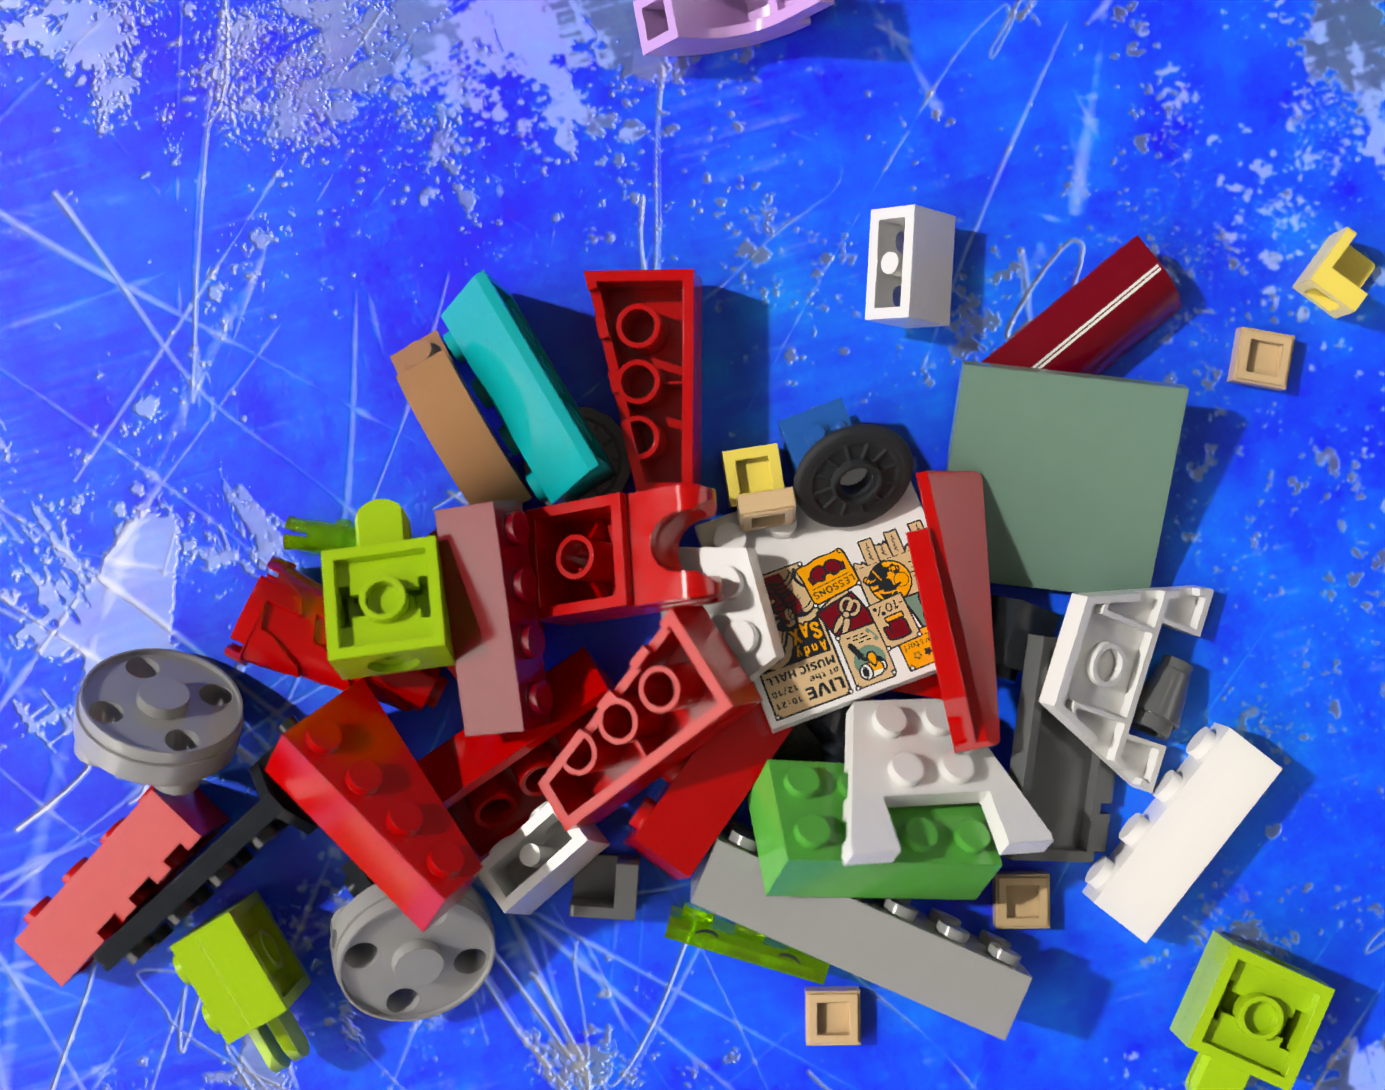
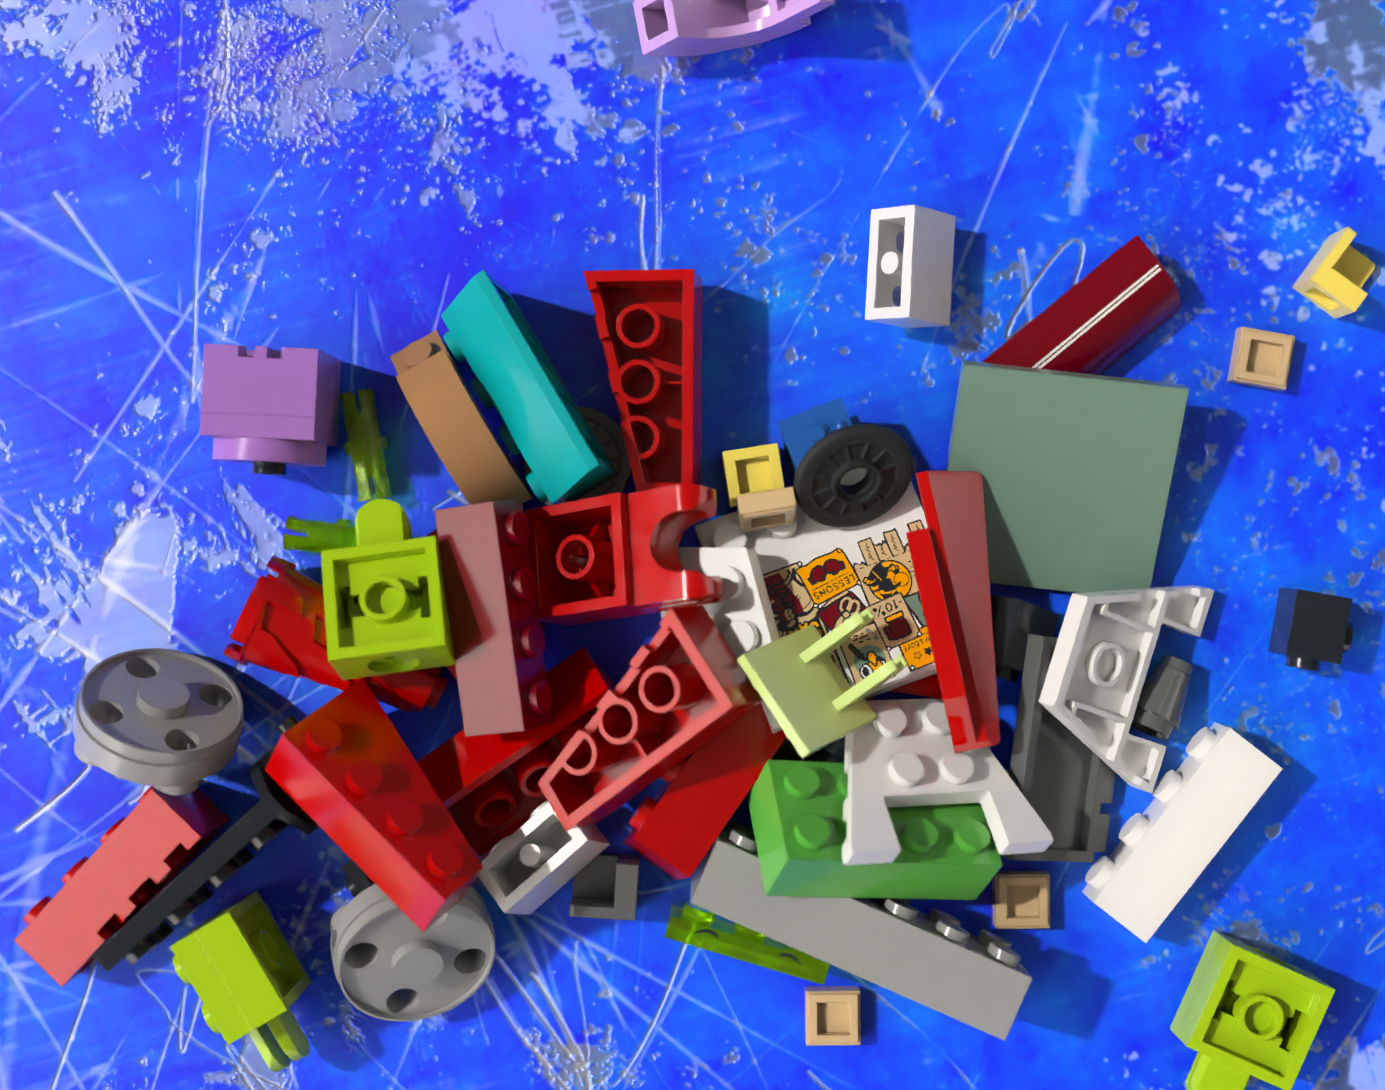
(270, 406): none -> medium lavender piece
(365, 445): none -> clear neon green pin
(808, 688): none -> yellowish green plate
(1311, 628): none -> black brick

